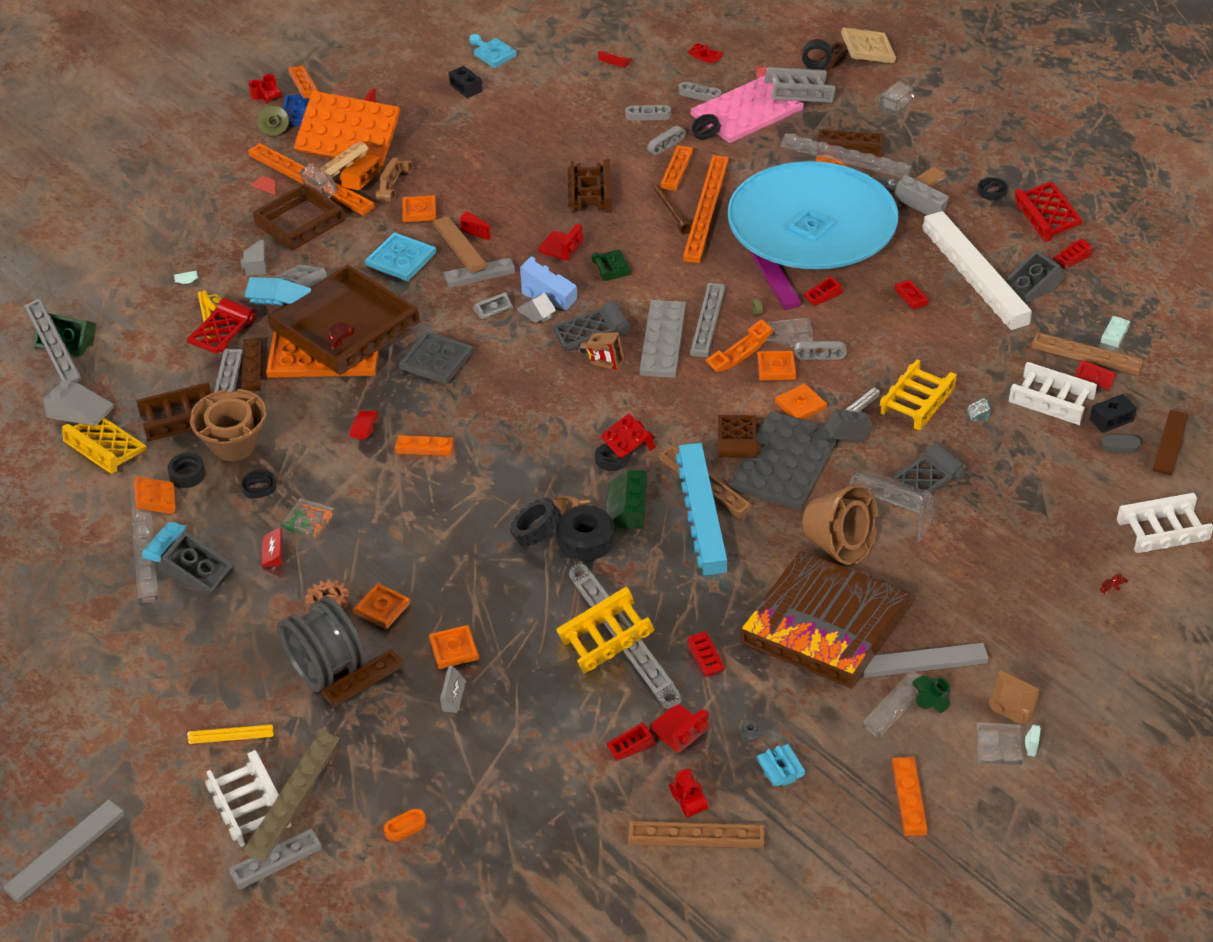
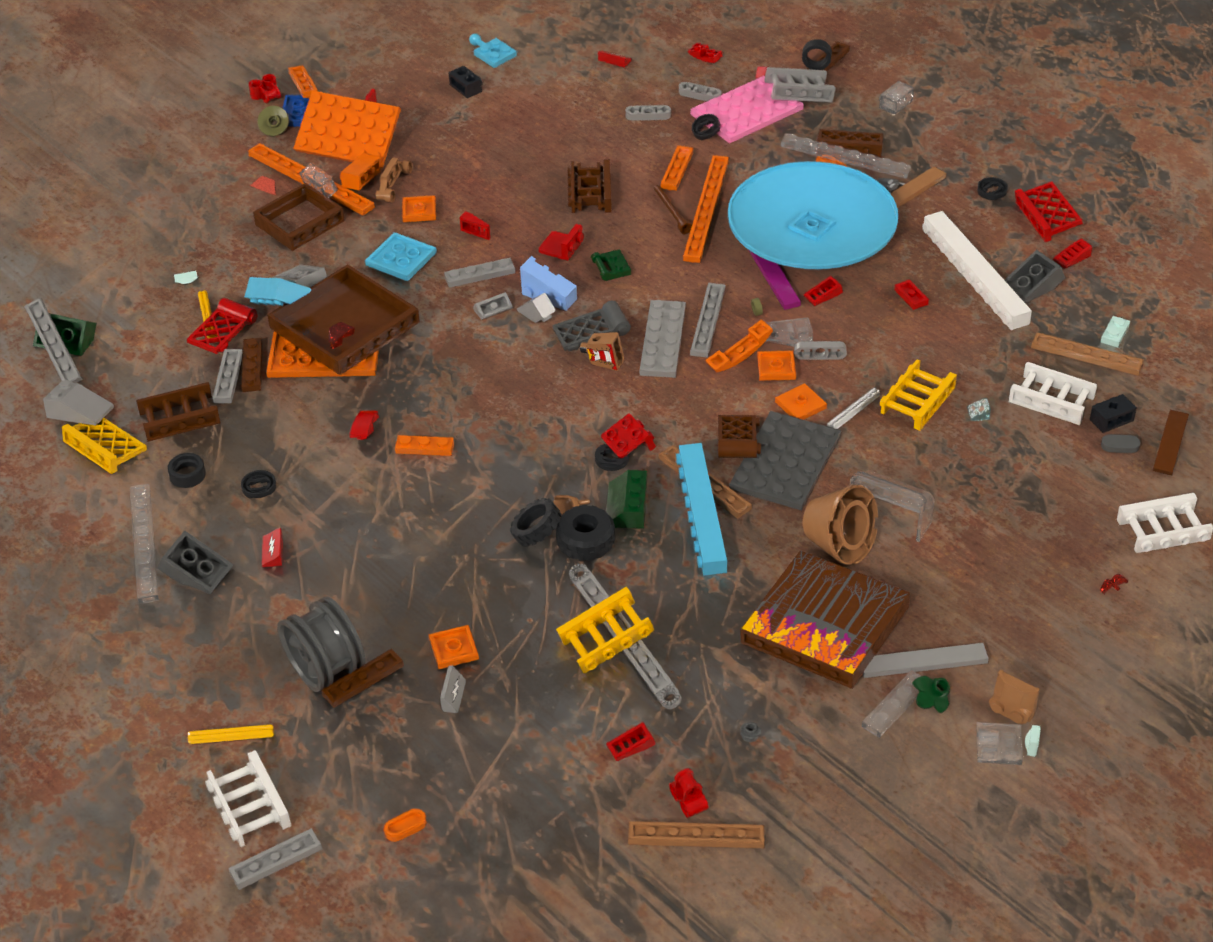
(63, 851): light grey tile -> none
(154, 495): orange plate -> none
(163, 541): medium azure plate -> none
(212, 301): yellow tile -> none
(229, 423): medium nougat cone -> none
(254, 259): light grey slope -> none
(291, 796): dark tan plate -> none
(308, 518): clear tile -> none
(328, 589): nougat gear -> none
(345, 158): tan plate -> none
(381, 606): orange plate -> none
(436, 357): dark grey plate -> none
(459, 244): medium nougat tile -> none
(658, 144): light grey beam -> none
(680, 727): red bracket -> none
(702, 641): red slope -> none
(783, 756): medium azure piece -> none
(848, 425): dark grey brick -> none
(868, 45): tan plate -> none
(909, 796): orange plate -> none
(920, 196): light grey brick -> none
(942, 464): dark grey piece -> none
(1095, 374): red plate -> none

